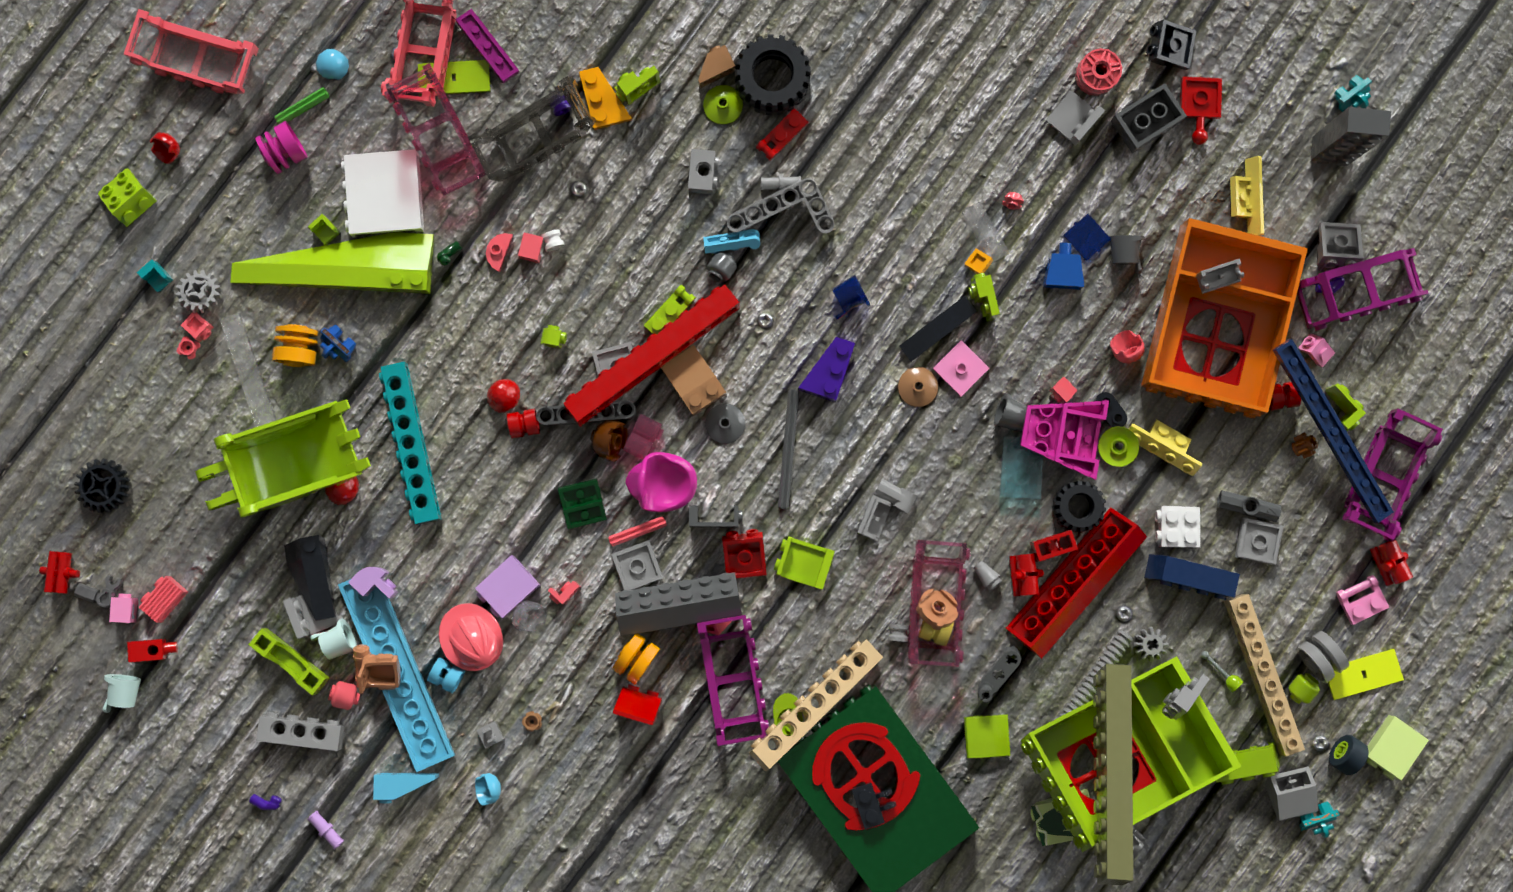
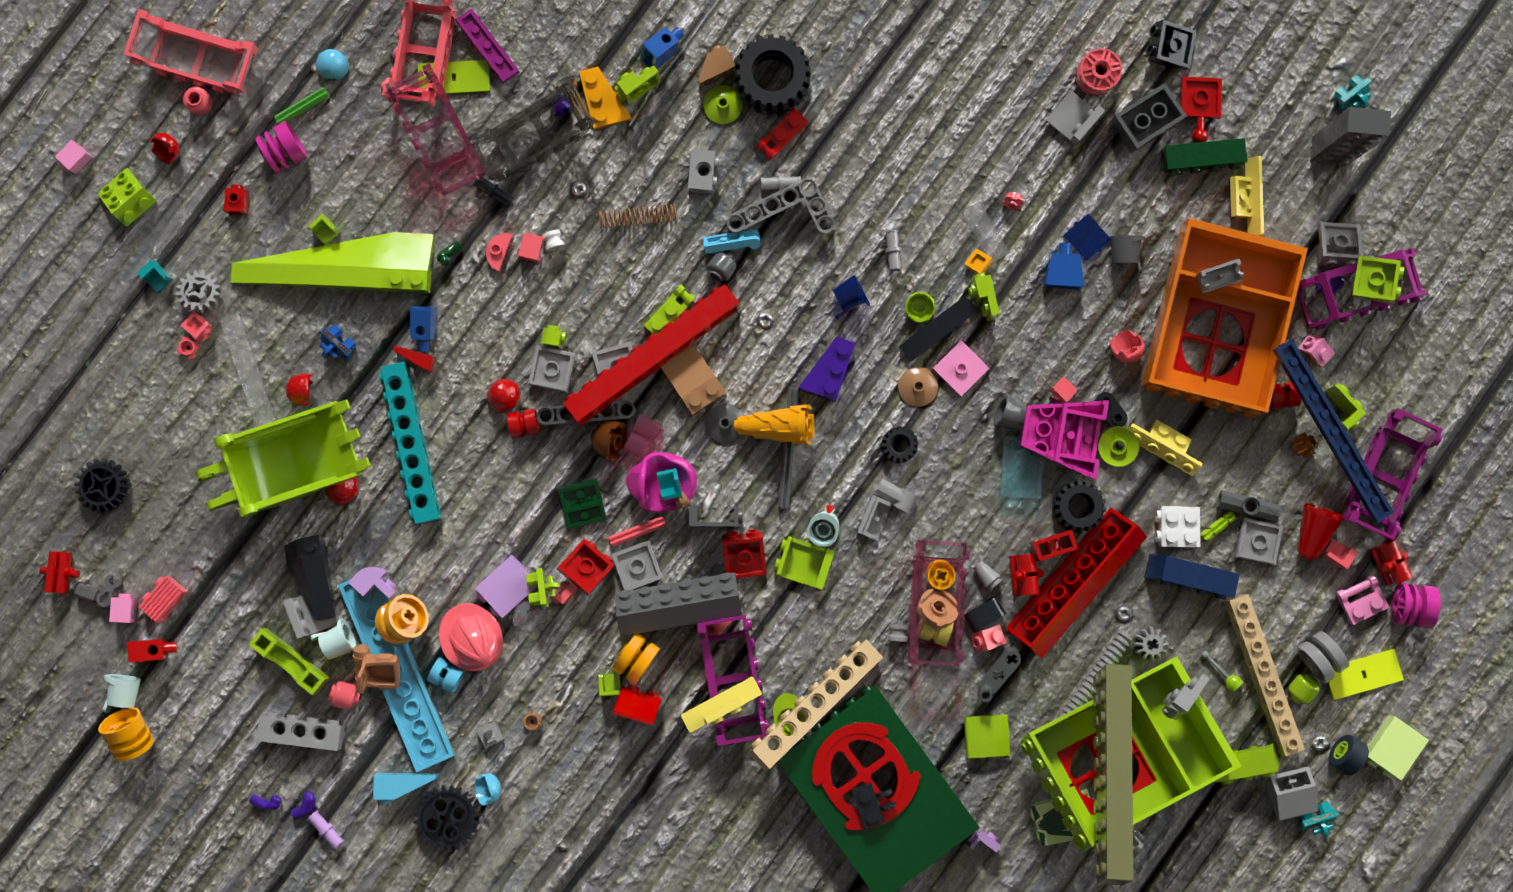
(73, 157): none -> bright pink brick
(126, 734): none -> light orange wheel
(197, 101): none -> coral head
(237, 207): none -> red brick
(295, 345): light orange wheel -> none
(297, 389): none -> red hair
(306, 807): none -> dark purple arm
(383, 192): white panel -> none
(401, 619): none -> light orange wheel
(422, 360): none -> red slope
(425, 317): none -> blue torso
(430, 809): none -> black gear
(493, 191): none -> black axle
(538, 578): none -> lime hips
(551, 369): none -> light grey plate
(586, 566): none -> red plate
(609, 684): none -> lime panel
(638, 216): none -> medium nougat piece
(661, 47): none -> blue torso
(669, 484): none -> teal panel
(682, 502): none -> medium nougat plate
(721, 704): none -> light yellow bracket
(780, 425): none -> light orange cone
(824, 527): none -> light aqua hat
(893, 250): none -> light grey pin
(895, 456): none -> black tyre
(920, 307): none -> lime hair
(940, 574): none -> light orange wheel
(985, 614): none -> black beam
(988, 638): none -> coral bracket
(989, 839): none -> lavender bracket
(1203, 156): none -> dark green brick
(1218, 526): none -> lime axle
(1316, 530): none -> red cone
(1339, 554): none -> coral panel
(1378, 279): none -> lime plate
(1415, 605): none -> dark pink wheel

